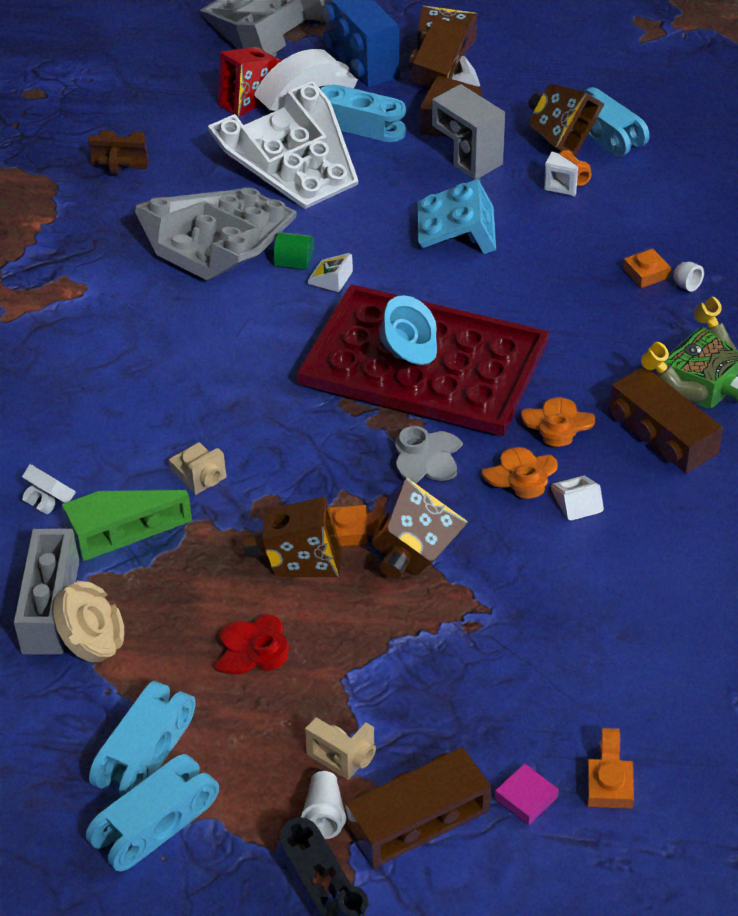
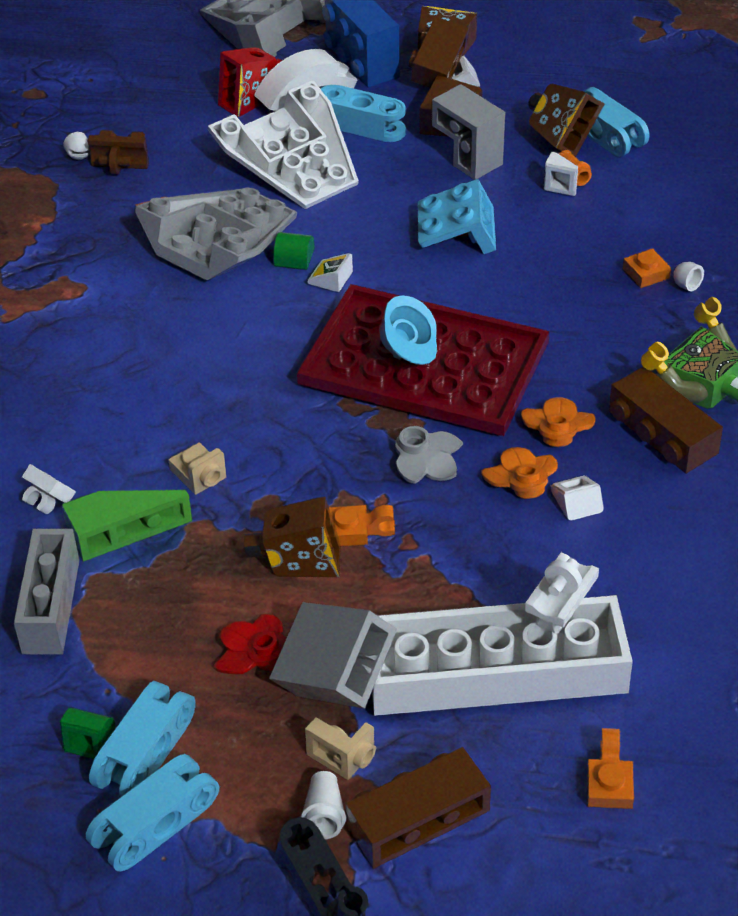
(77, 146): none -> white hinge
(85, 732): none -> green brick
(88, 621): tan tile -> none
(333, 654): none -> light grey brick
(414, 530): torso -> none
(501, 658): none -> white brick
(526, 794): dark pink tile -> none
(560, 592): none -> white hips

